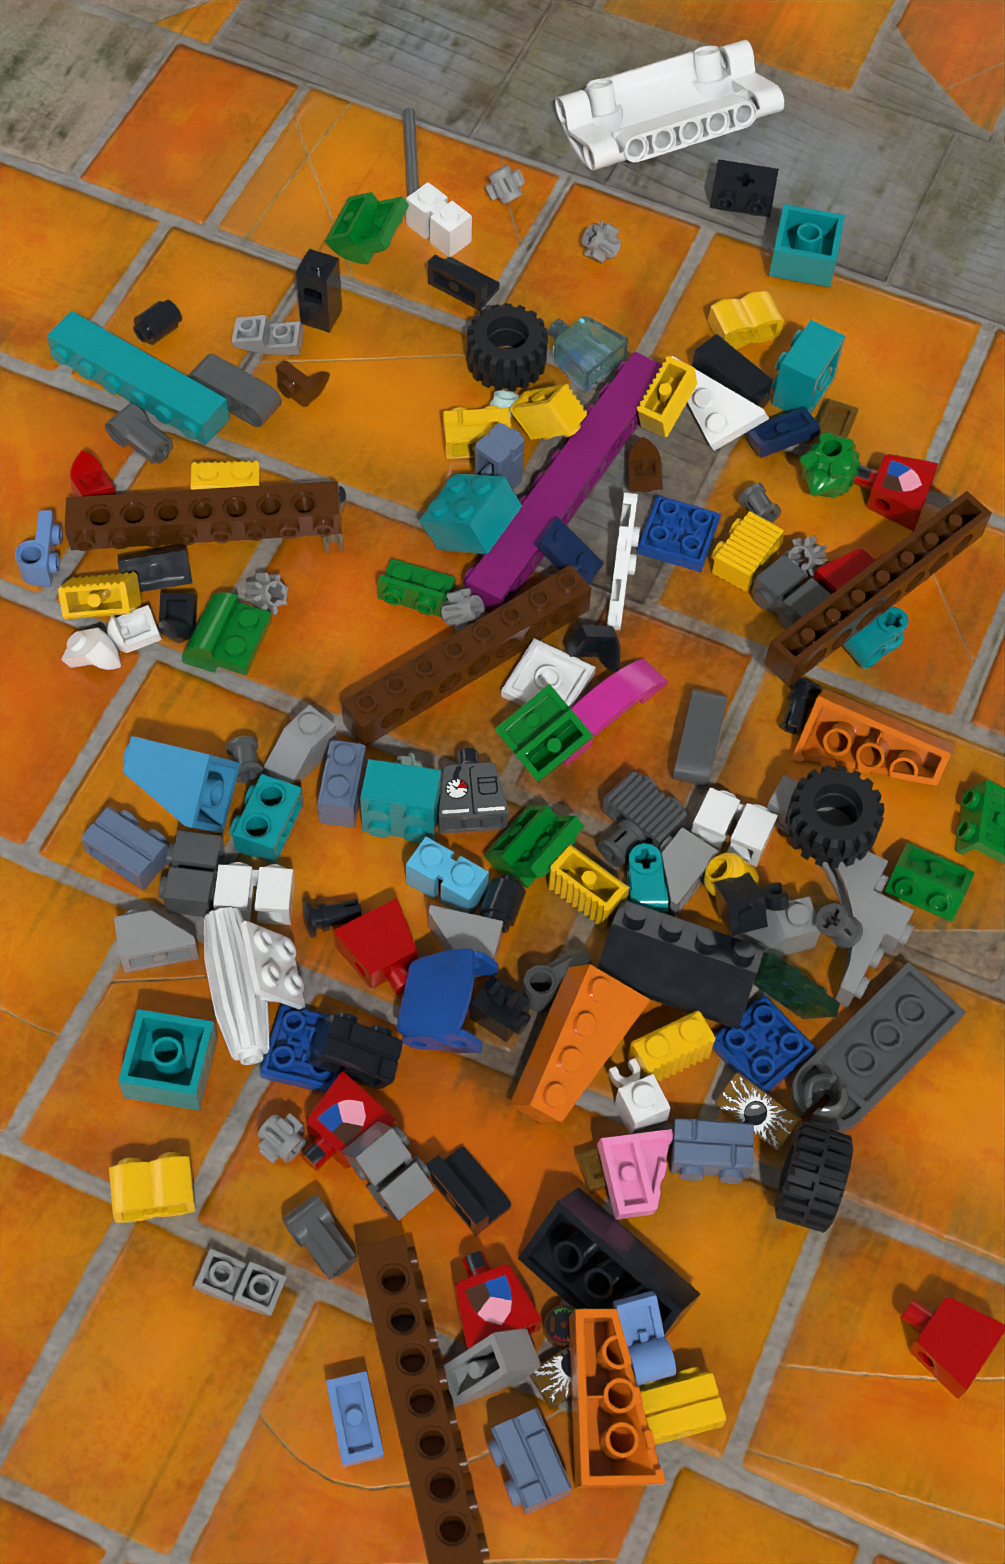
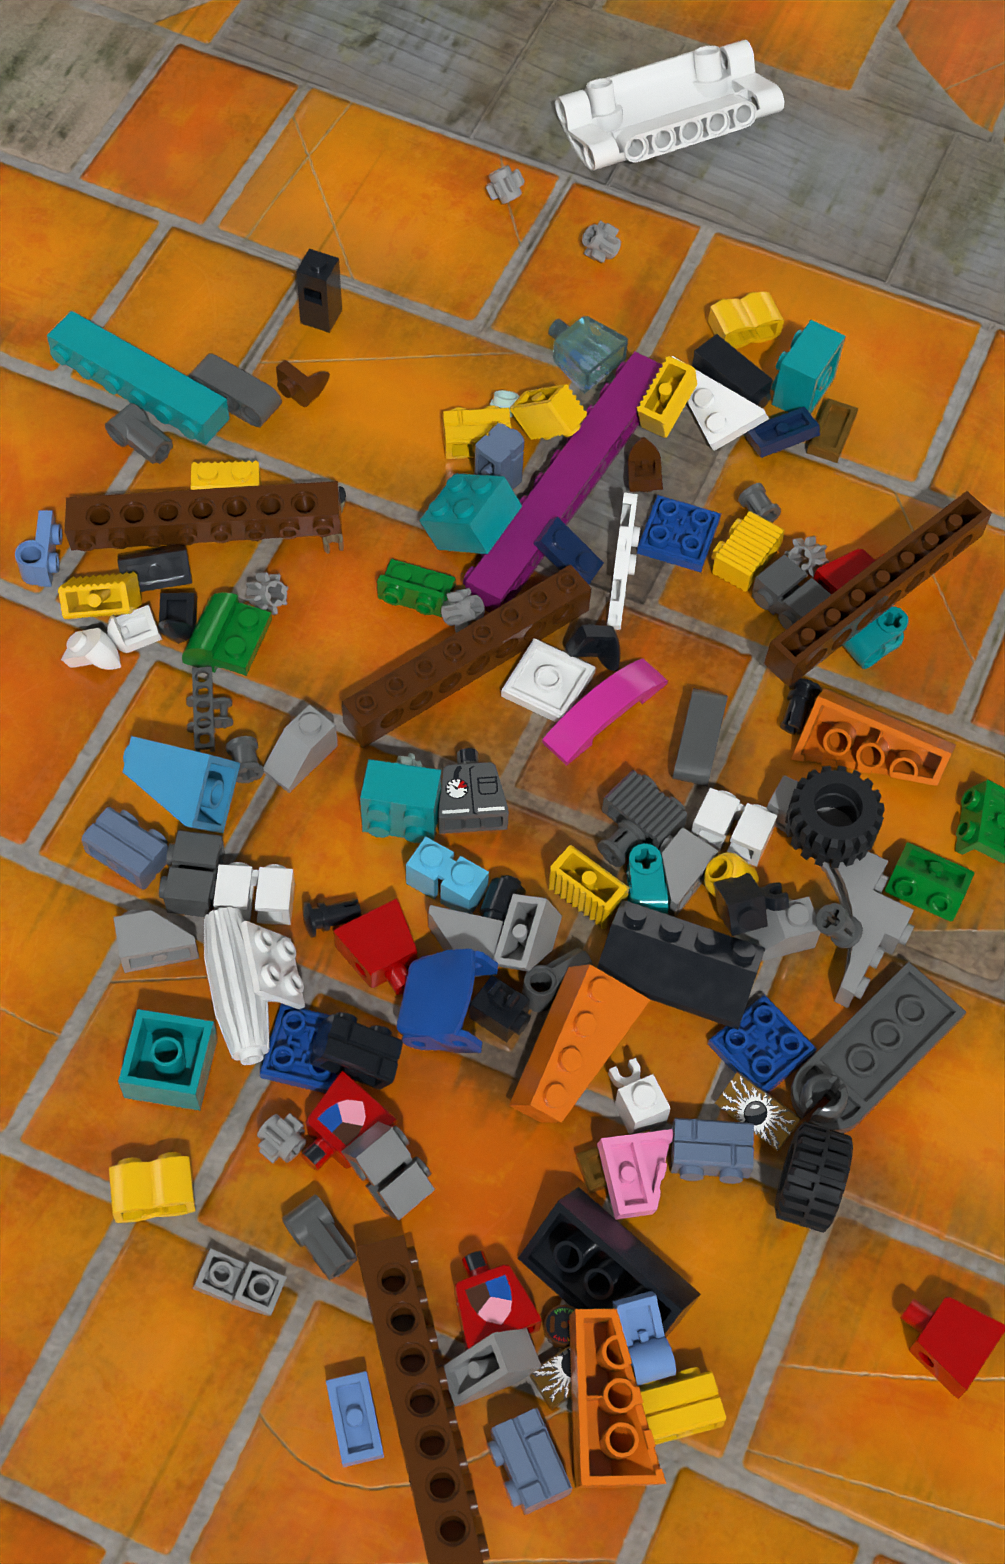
(88, 477): red plate -> none
(157, 322): black brick -> none
(208, 726): none -> dark grey piece
(260, 336): light grey slope -> none
(274, 820): teal brick -> none
(342, 783): sand blue brick -> none
(365, 226): green brick -> none
(410, 150): dark grey bar -> none
(442, 221): white piece -> none
(461, 281): black panel -> none
(468, 1189): black panel -> none
(507, 328): black tyre -> none
(527, 932): none -> light grey slope
(533, 843): green brick -> none
(544, 733): green brick -> none
(673, 1047): yellow brick -> none
(744, 188): black brick -> none
(794, 989): clear green bracket -> none
(807, 245): teal brick -> none
(830, 466): green animal -> none
(898, 488): red torso -> none

